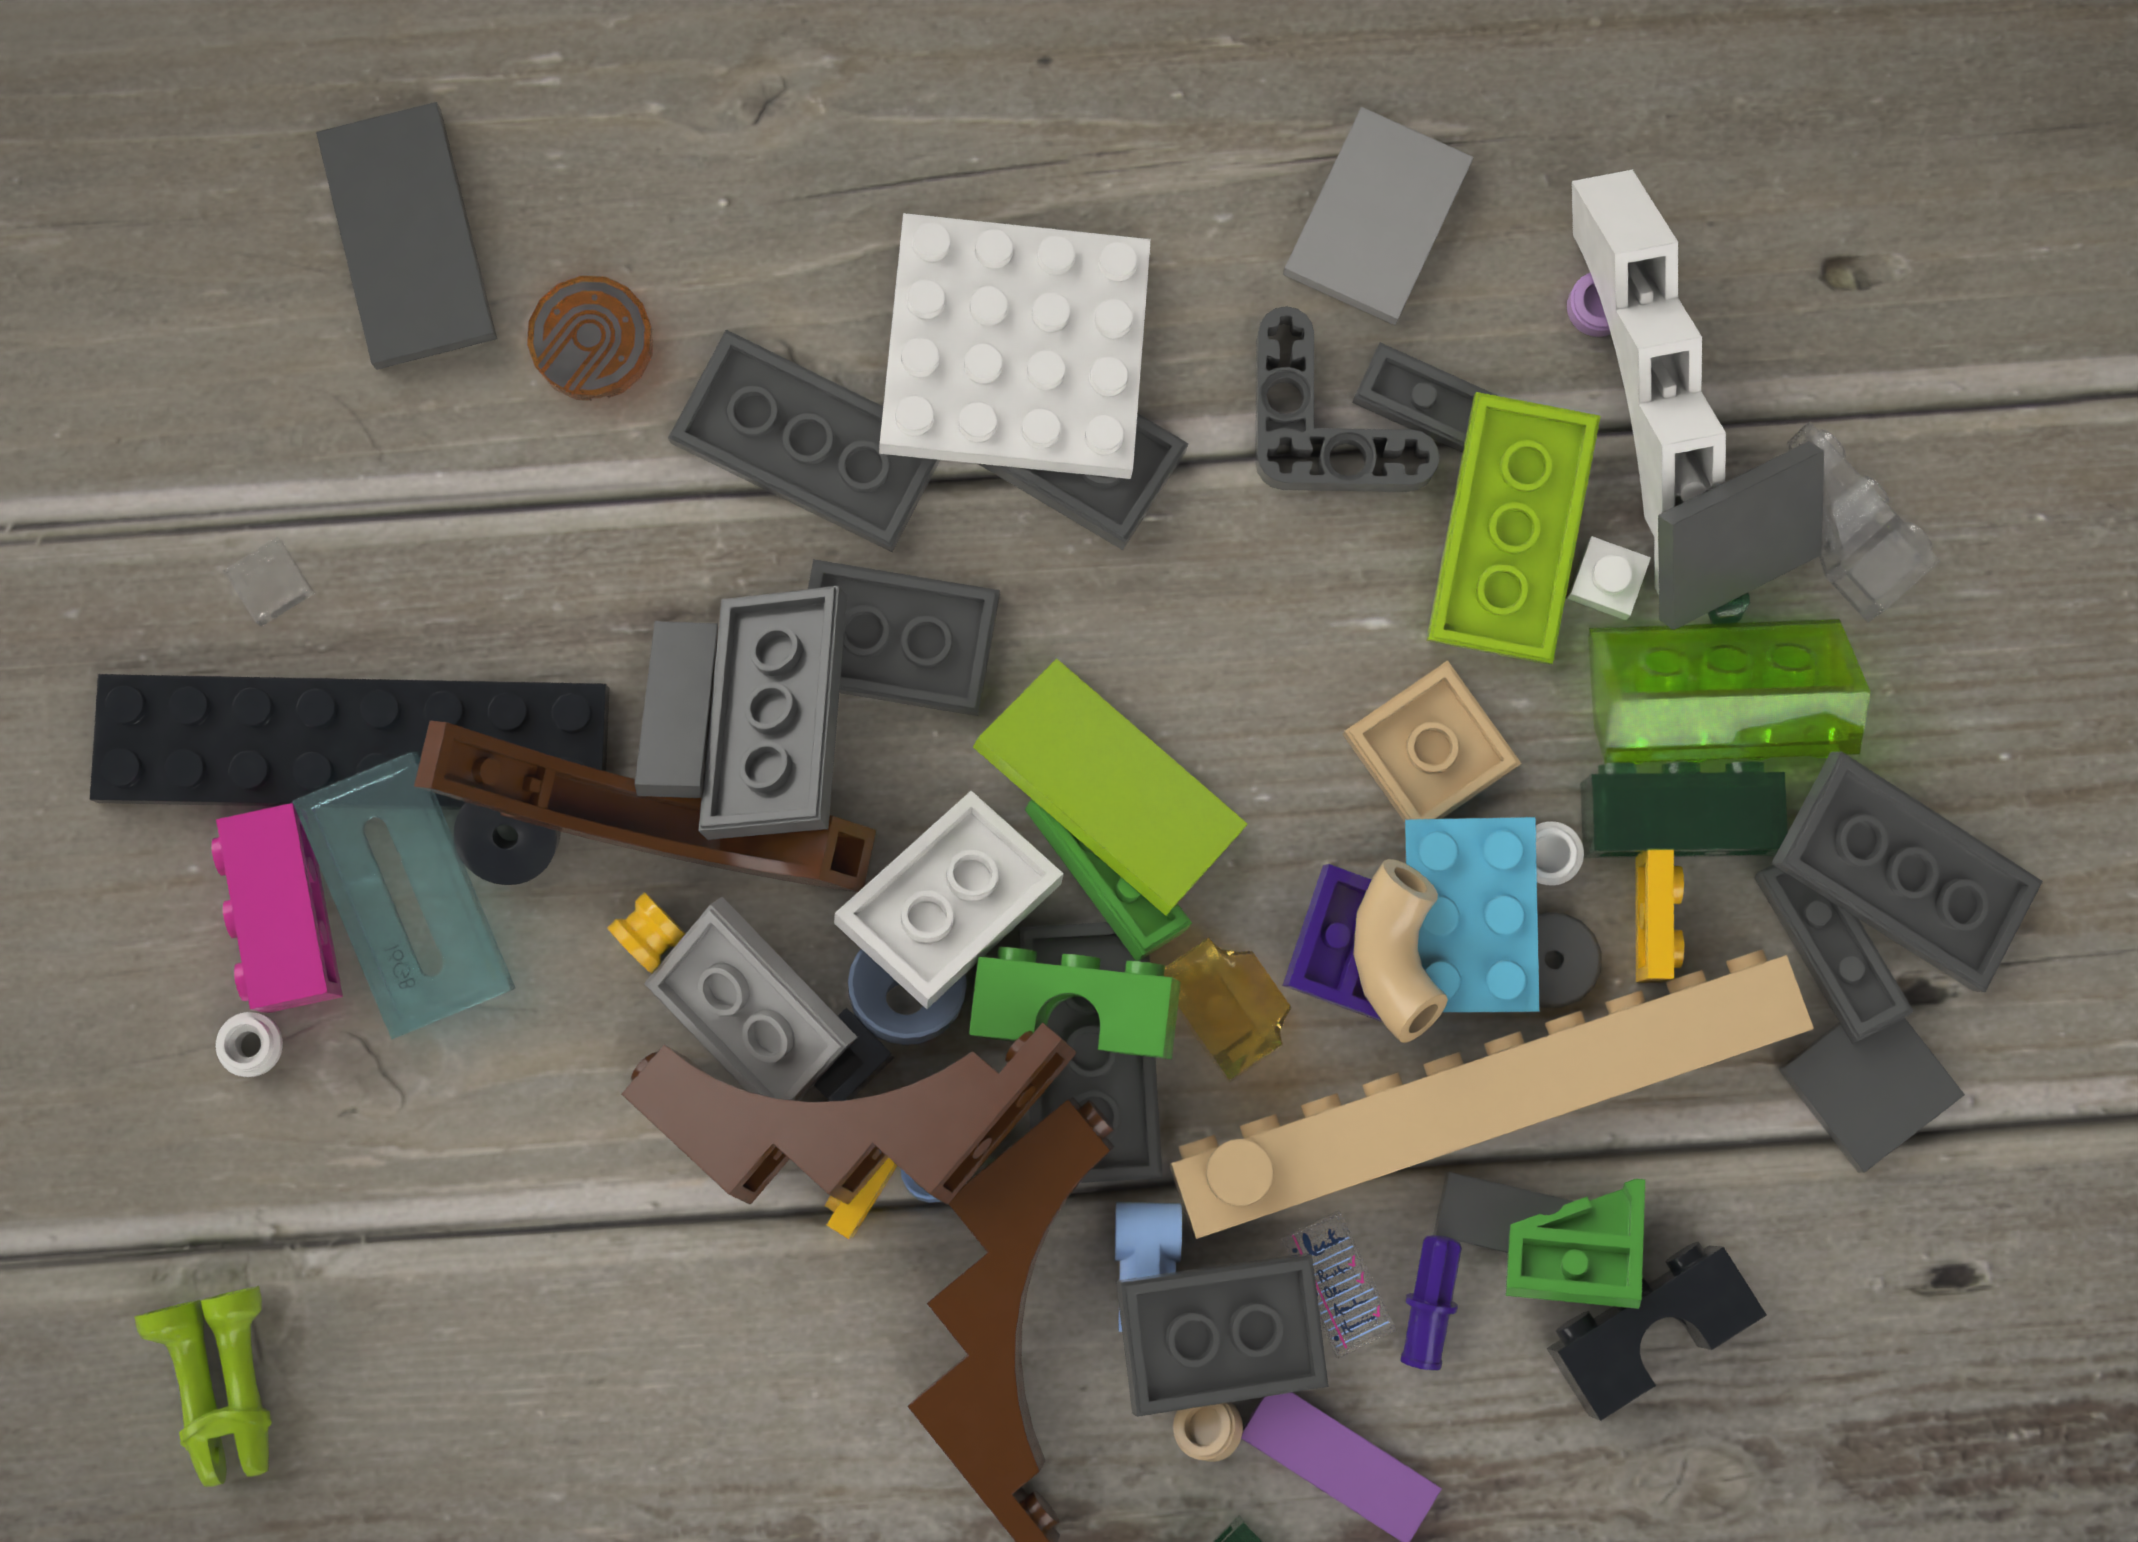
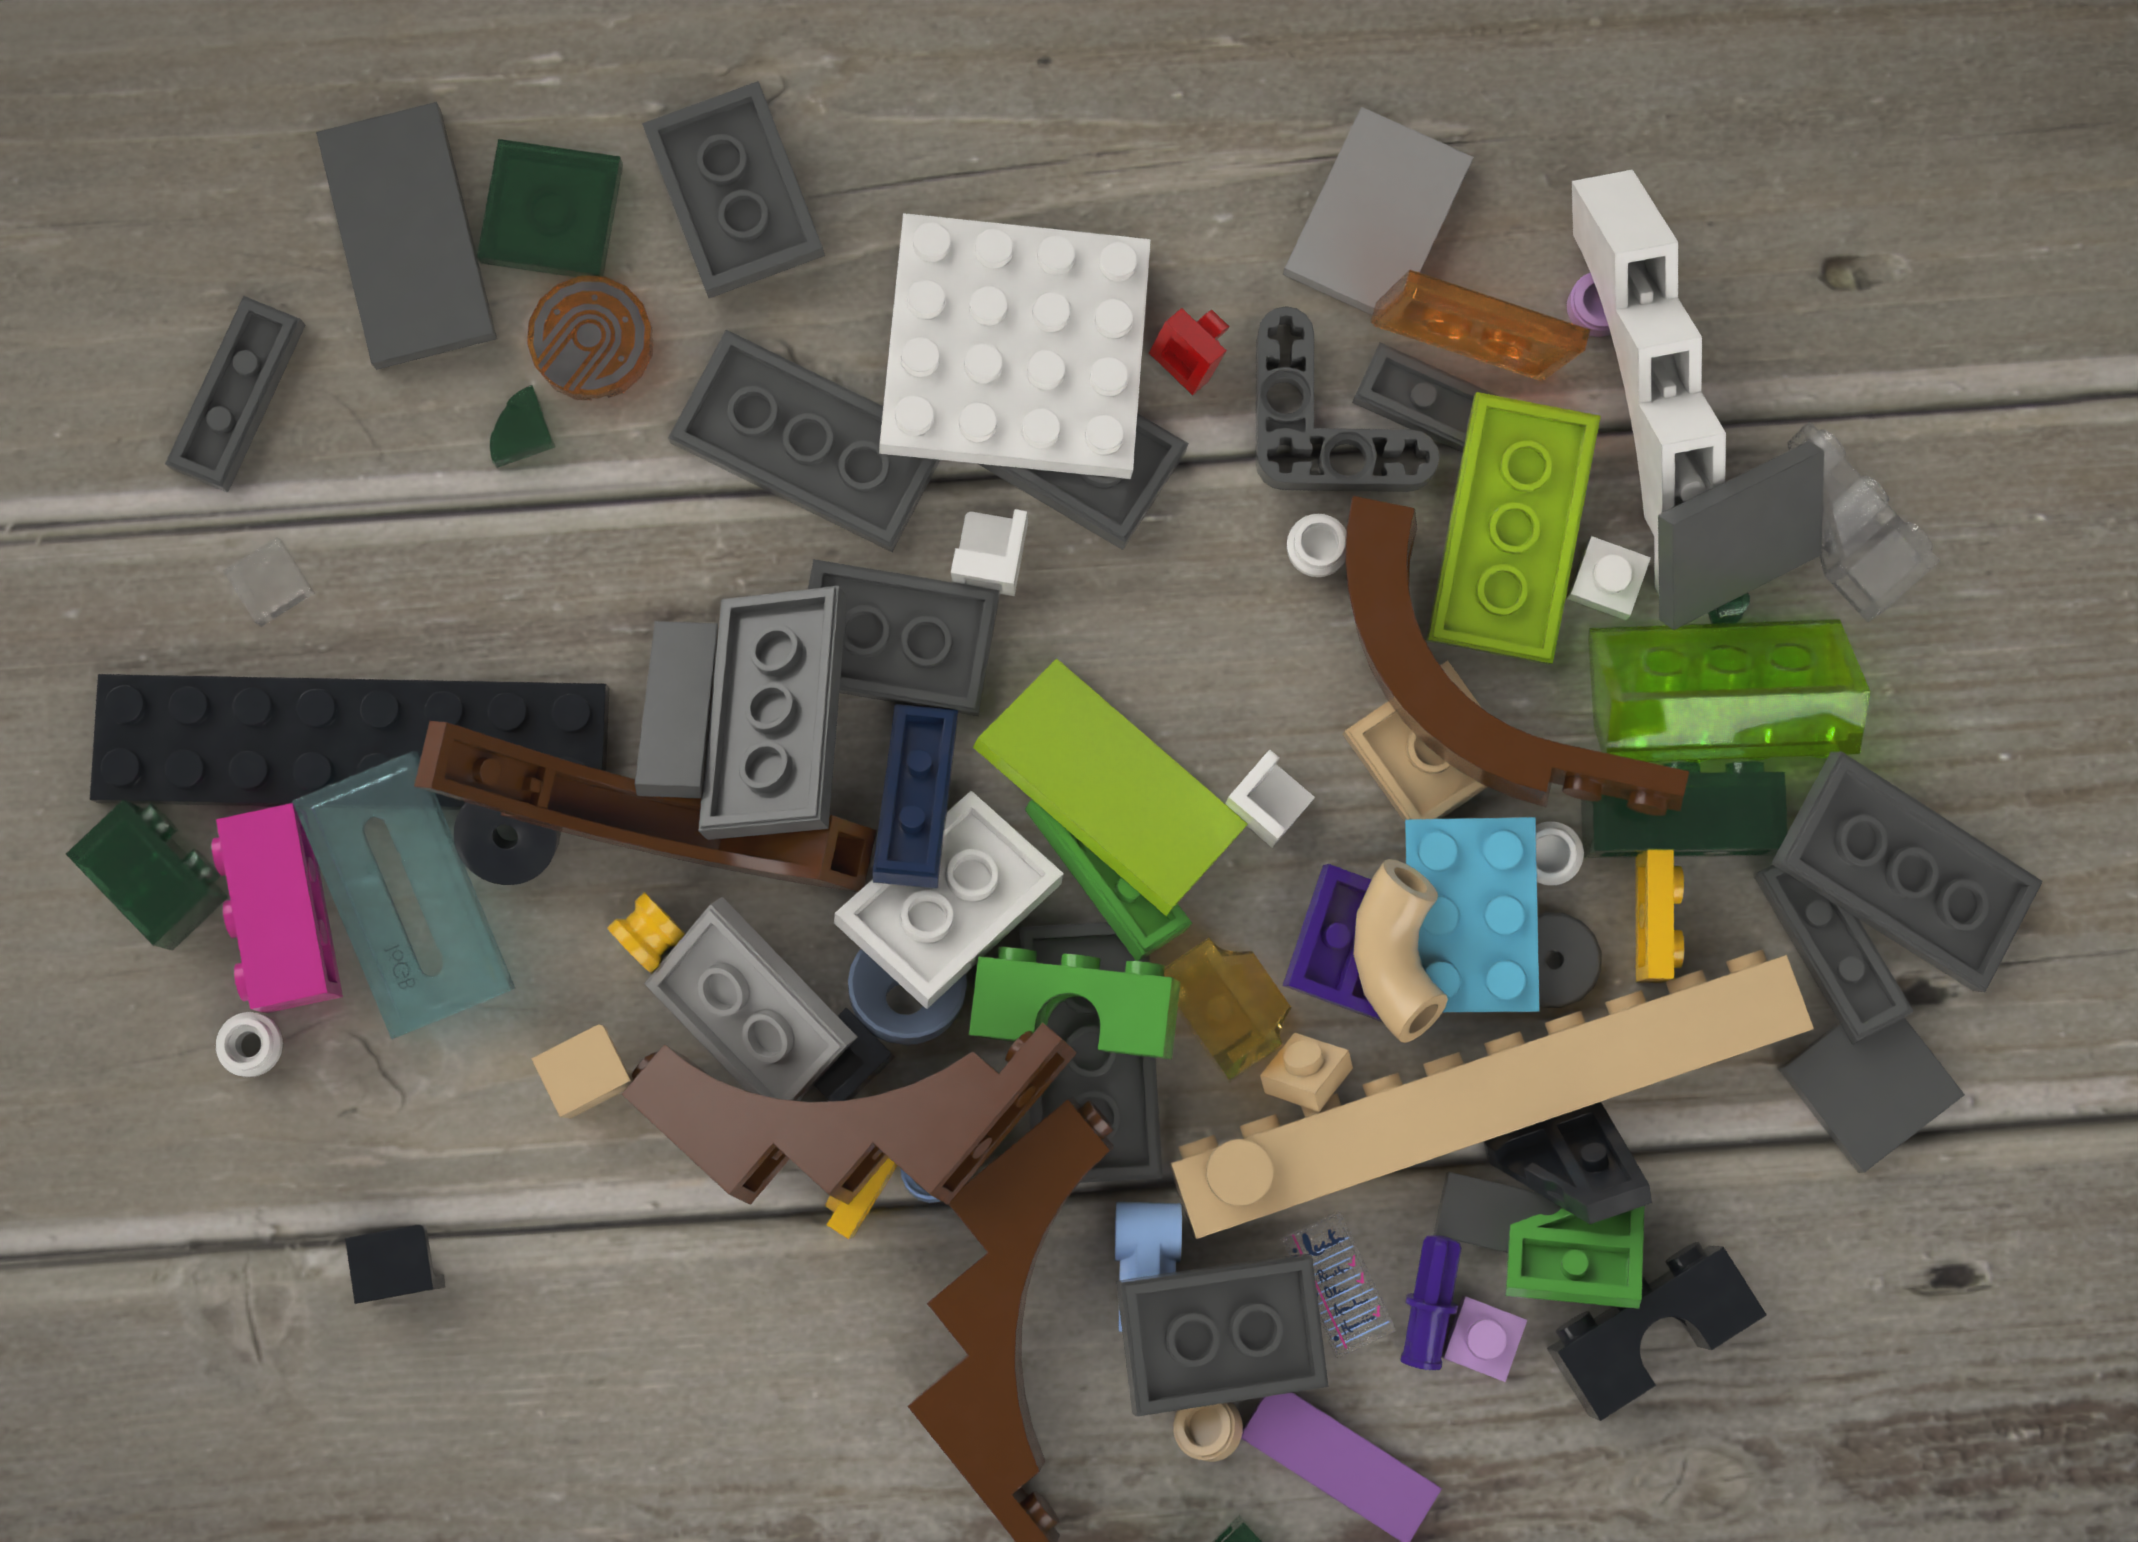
(148, 873): none -> clear green brick
(182, 1333): lime piece -> none
(235, 394): none -> dark grey tile
(391, 1264): none -> black panel
(520, 429): none -> clear green tile
(549, 209): none -> clear green tile
(582, 1072): none -> tan panel
(733, 189): none -> dark grey plate
(915, 796): none -> dark blue tile
(990, 551): none -> white panel
(1190, 348): none -> red tile
(1269, 800): none -> white panel
(1306, 1072): none -> tan plate
(1317, 545): none -> white plate
(1447, 720): none -> reddish brown arch
(1478, 326): none -> clear orange tile
(1483, 1338): none -> lavender plate
(1574, 1163): none -> black wing

